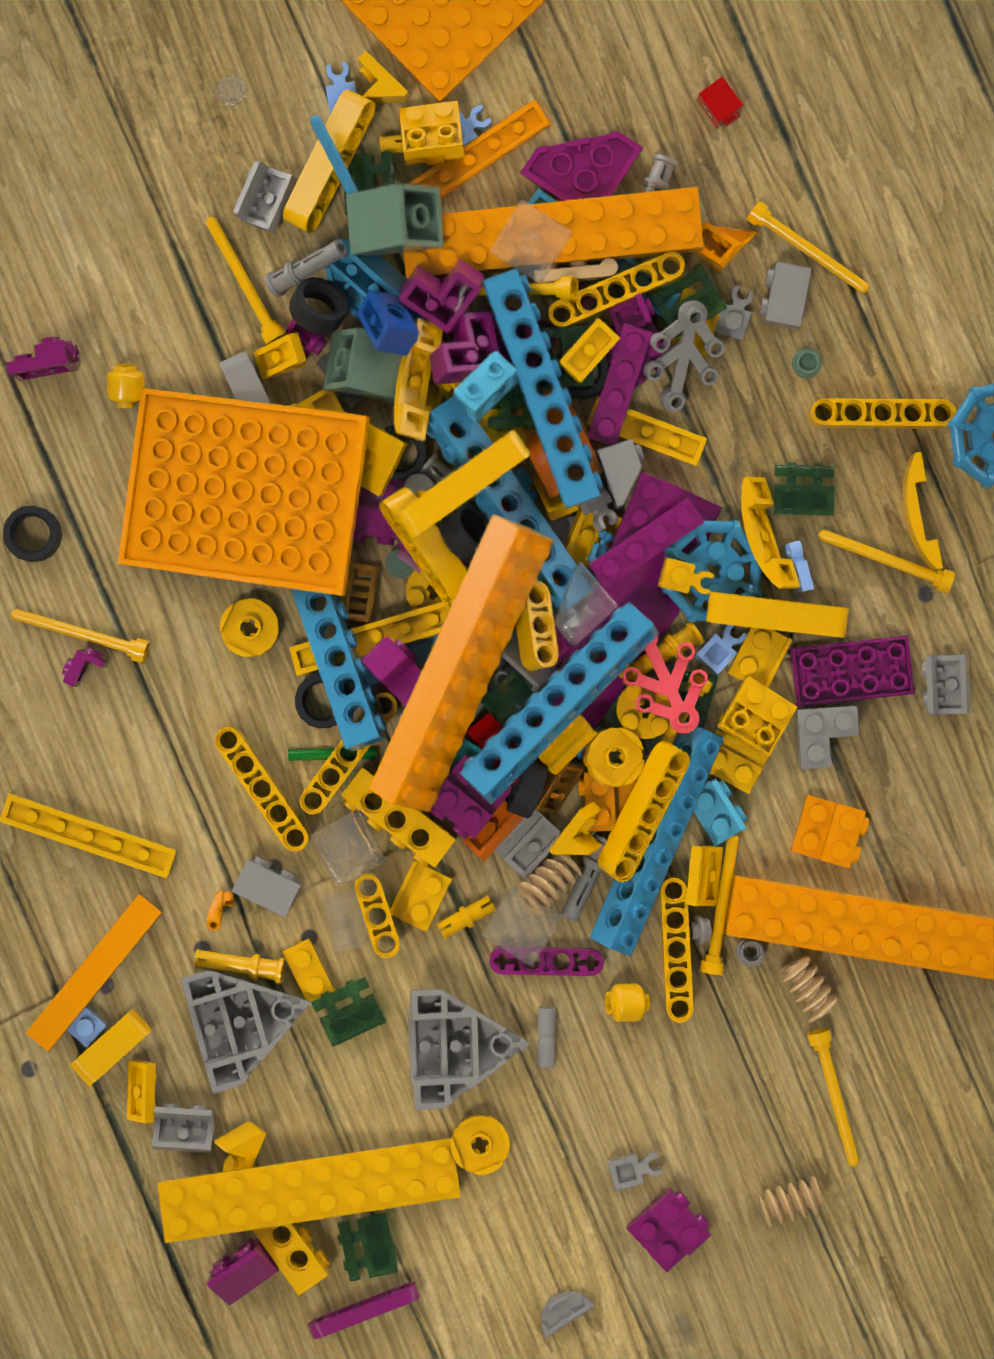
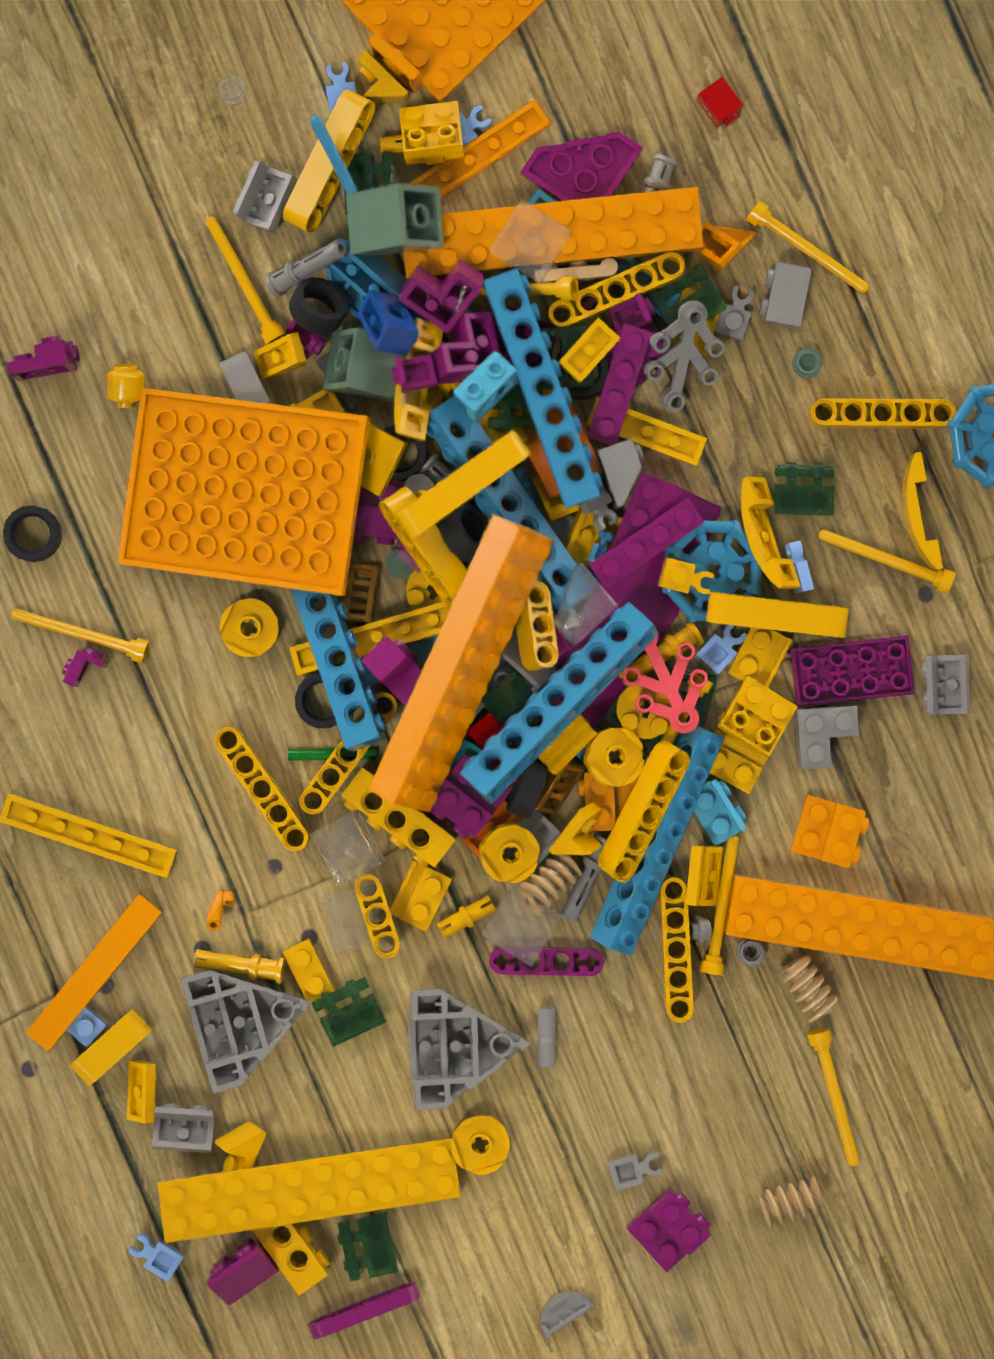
(161, 1259): none -> light blue plate
(267, 886): light grey brick -> none
(395, 63): none -> light orange plate
(414, 373): none -> magenta bracket
(493, 847): none -> yellow plate
(626, 1002): yellow head -> none

